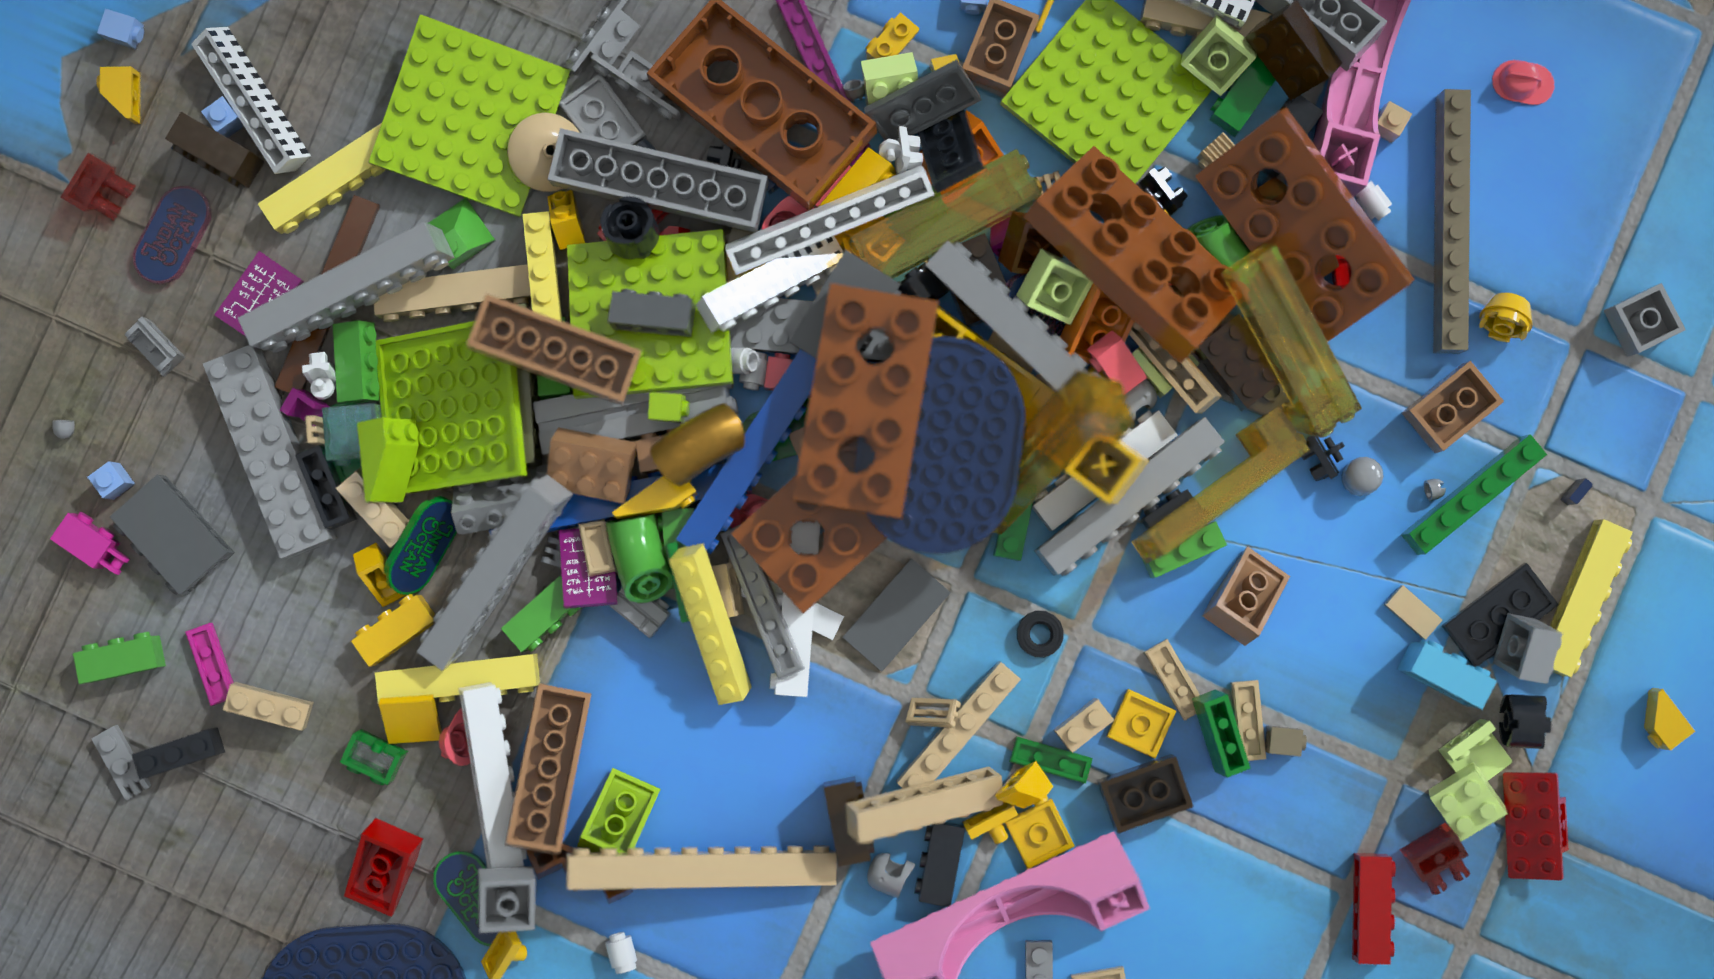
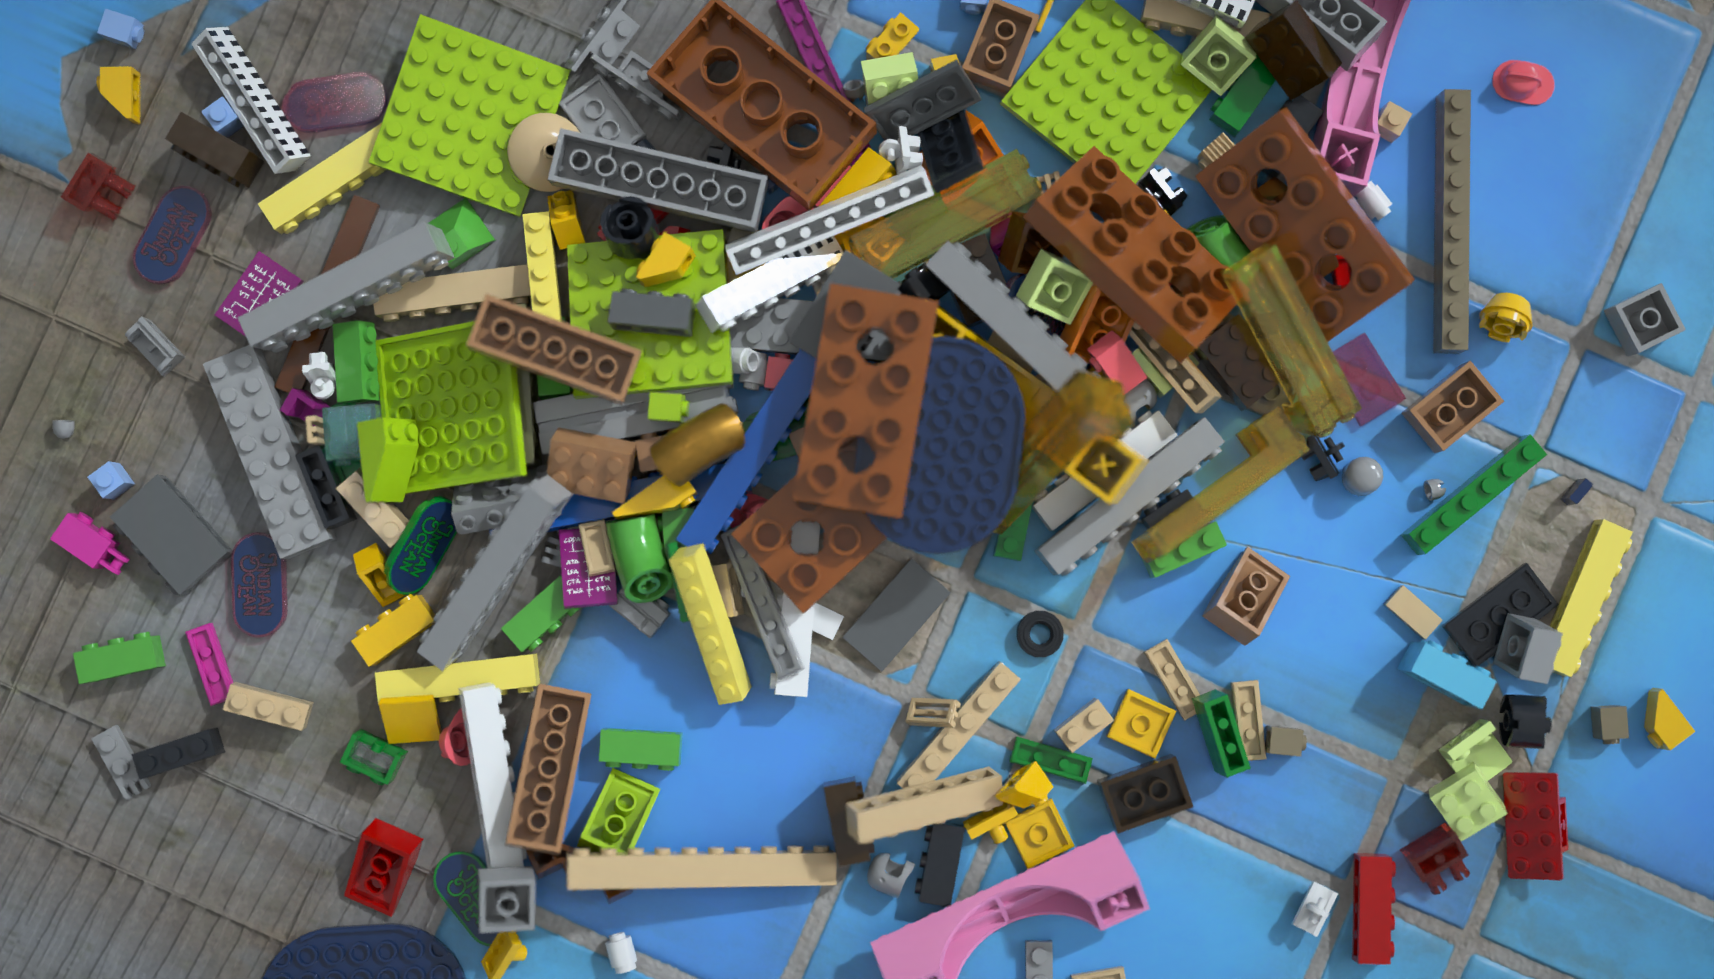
(258, 585): none -> tile
(335, 102): none -> clear pink tile
(640, 748): none -> bright green brick
(666, 262): none -> yellow slope
(1314, 908): none -> white hips
(1368, 378): none -> clear pink tile
(1609, 723): none -> dark tan brick

